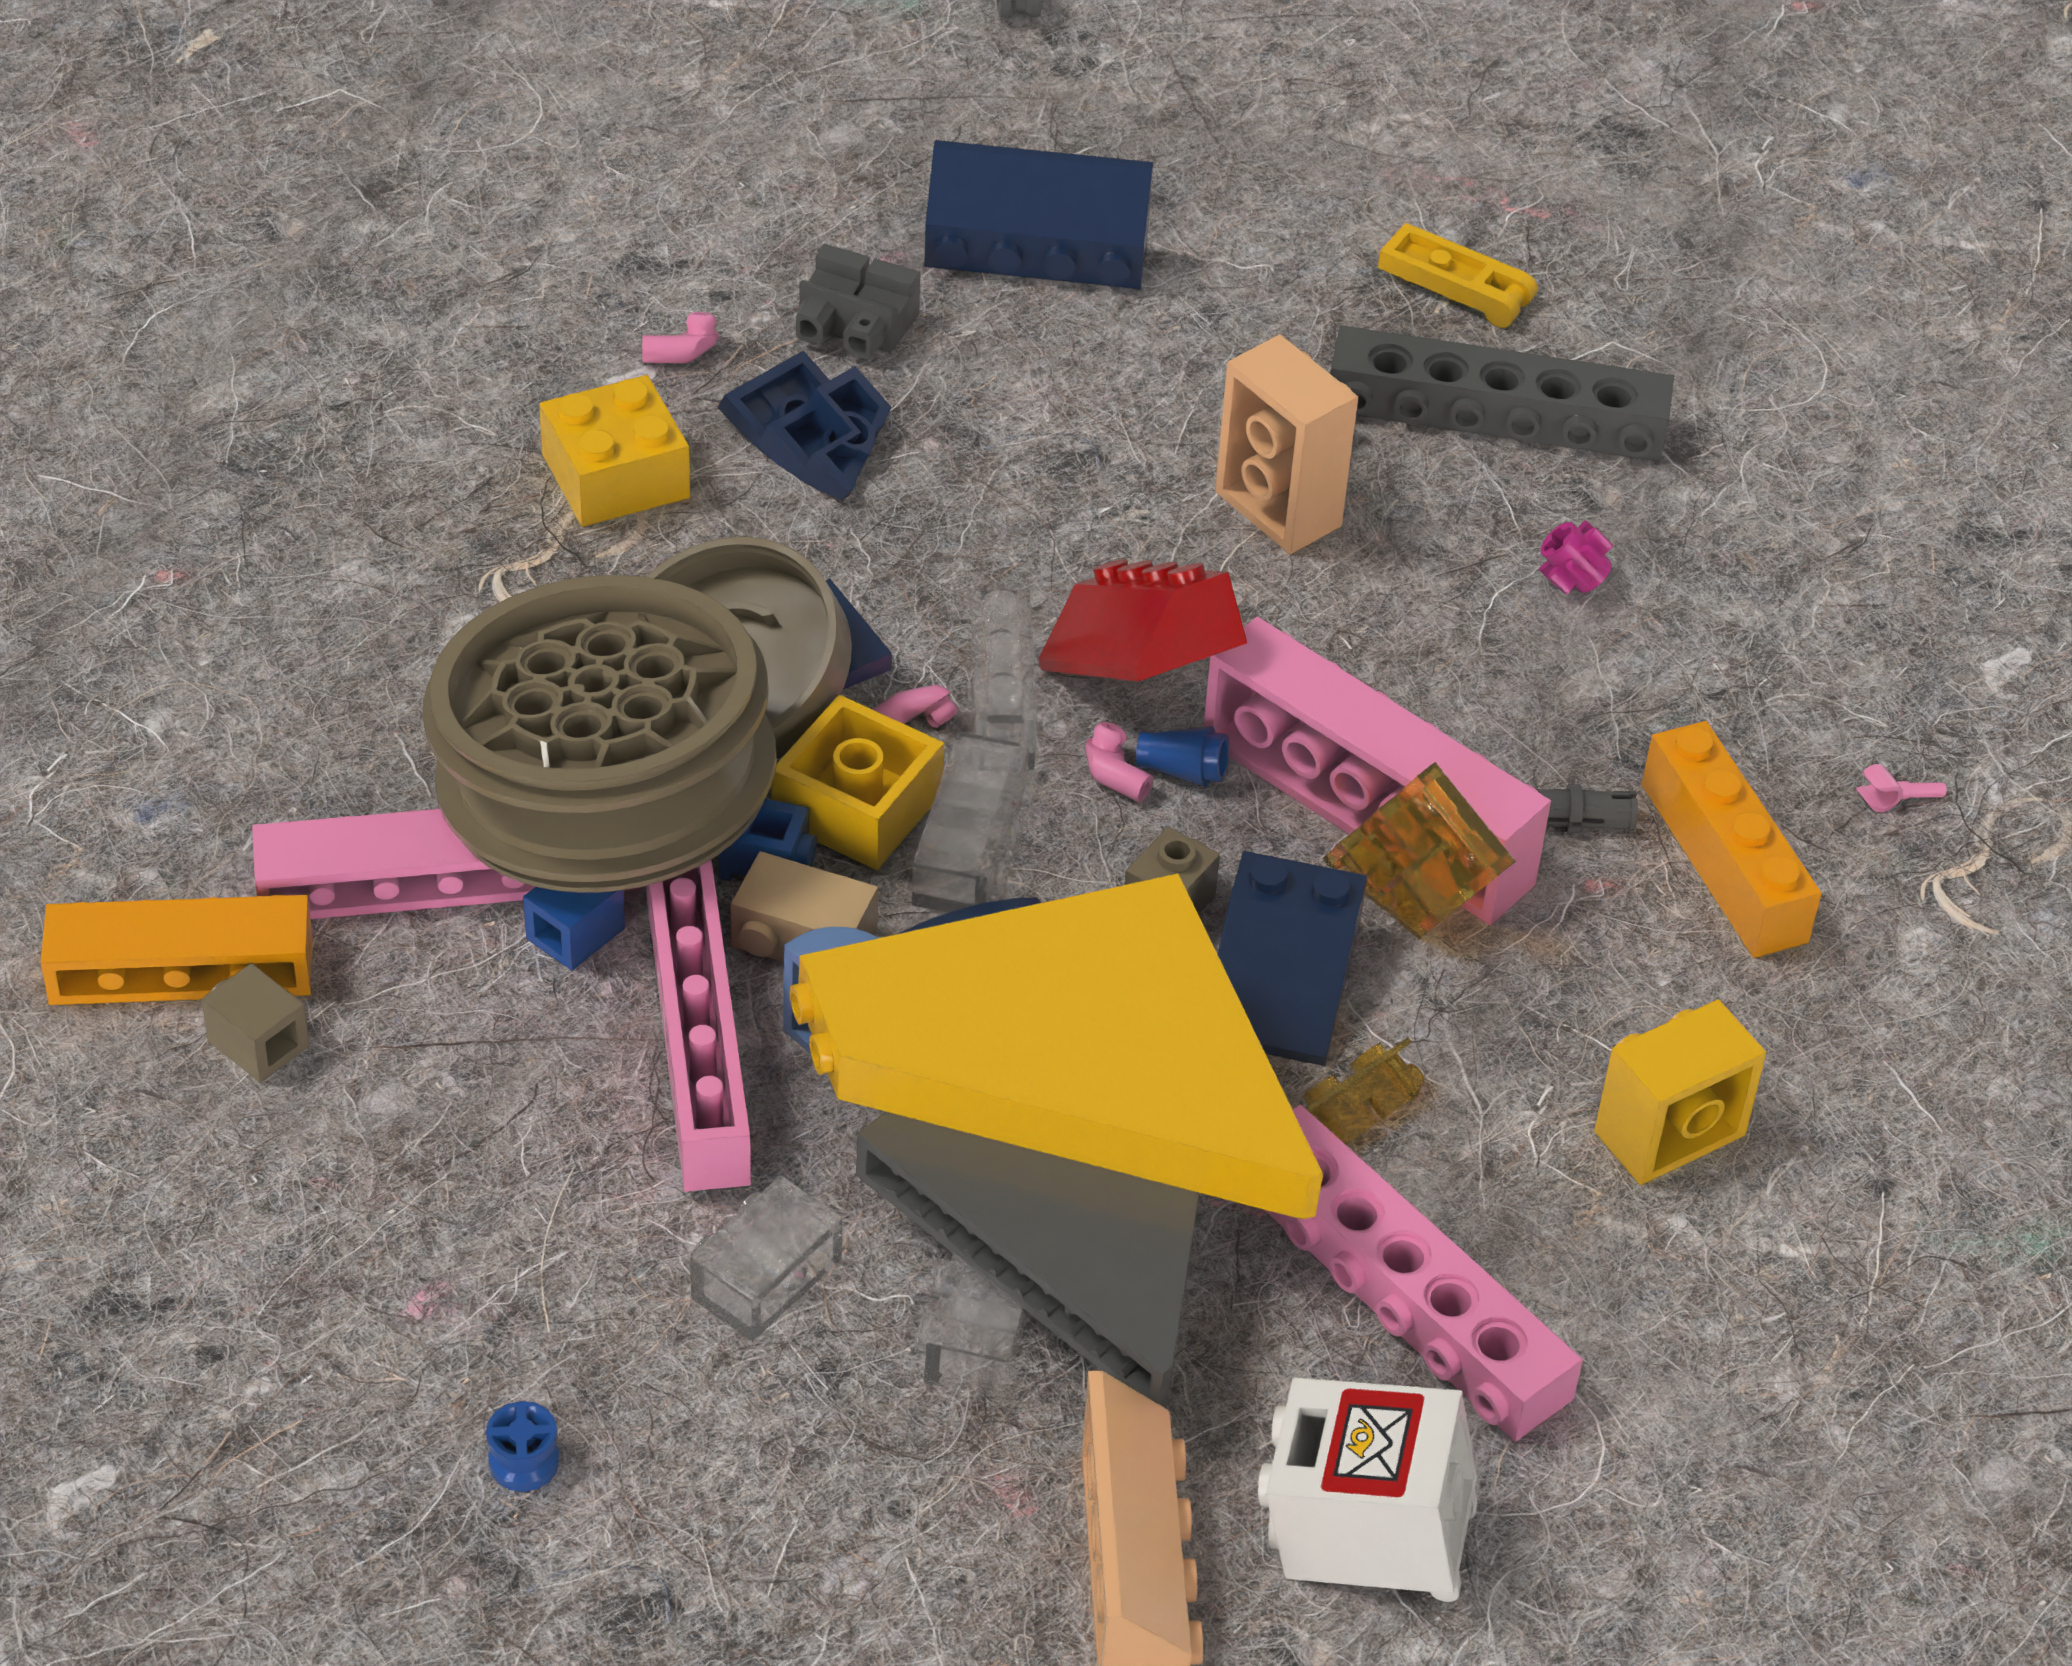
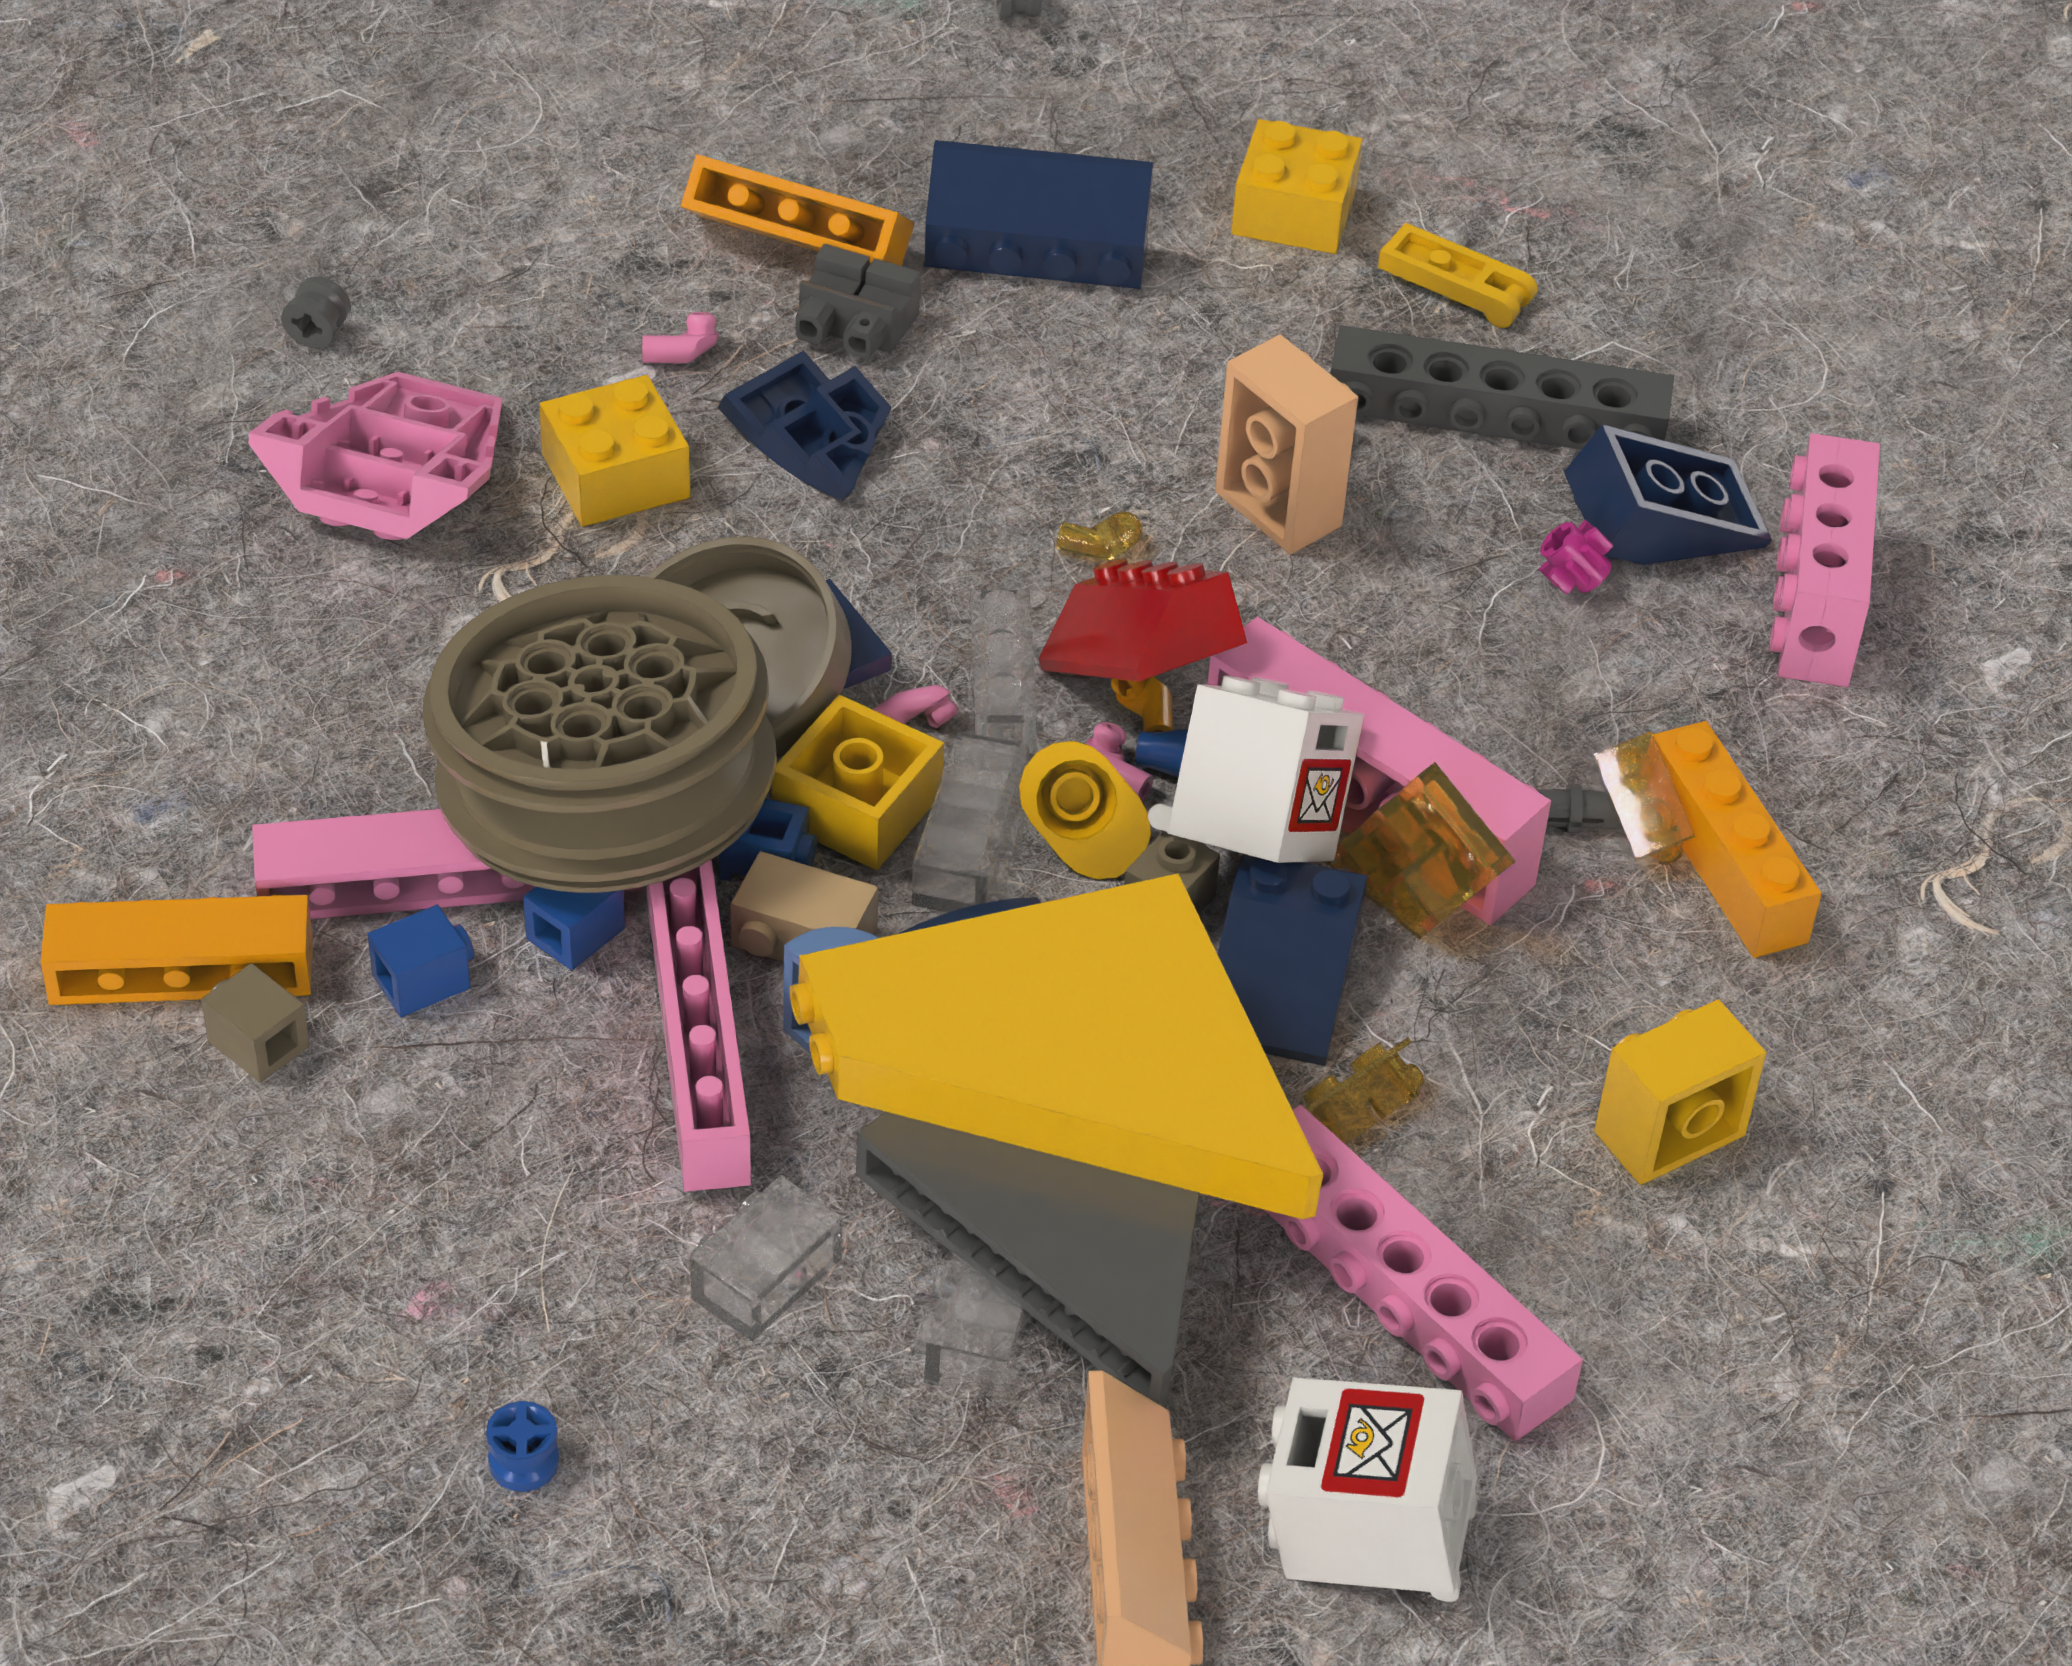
(316, 312): none -> dark grey wheel
(385, 455): none -> bright pink wedge
(420, 960): none -> blue brick
(793, 211): none -> light orange brick
(1084, 809): none -> yellow piece
(1104, 539): none -> clear yellow arm
(1148, 700): none -> light orange arm
(1264, 771): none -> white container
(1296, 186): none -> yellow brick
(1645, 798): none -> clear yellow hinge
(1663, 499): none -> dark blue slope
(1825, 560): none -> bright pink brick
(1887, 792): bright pink hand -> none

